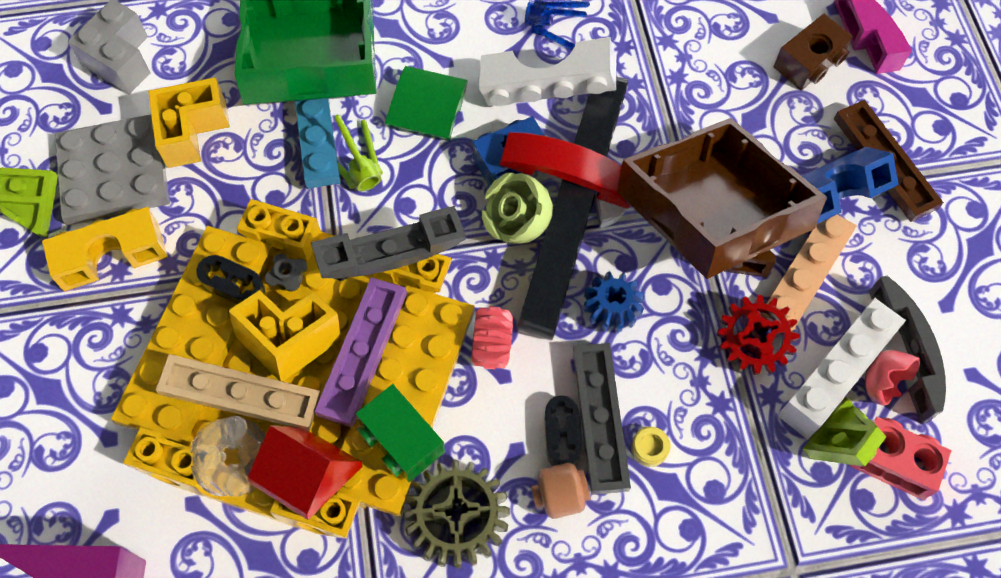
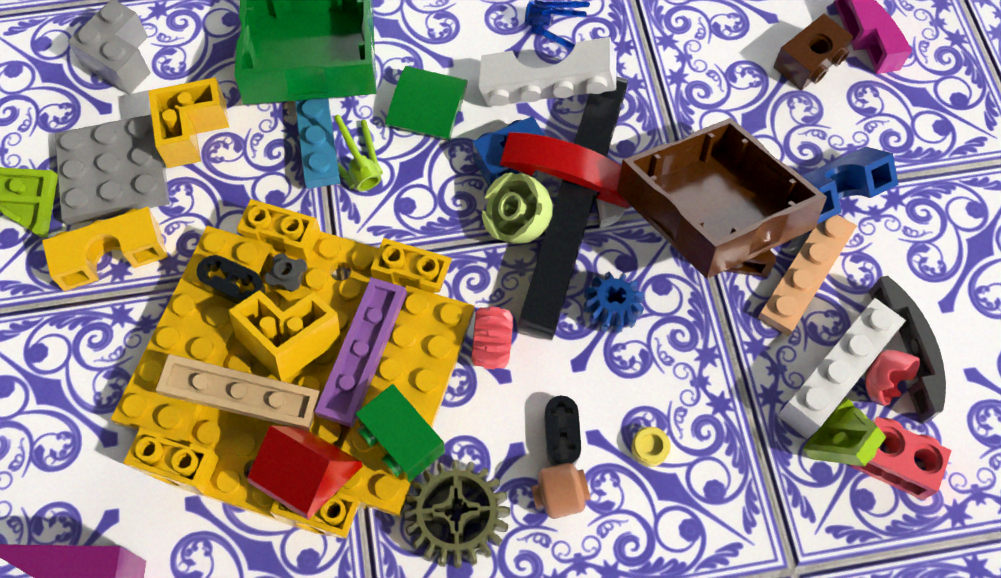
(209, 457): clear plate -> none
(390, 248): dark grey slope -> none
(601, 419): dark grey plate -> none
(763, 350): red gear -> none
(865, 129): reddish brown plate -> none

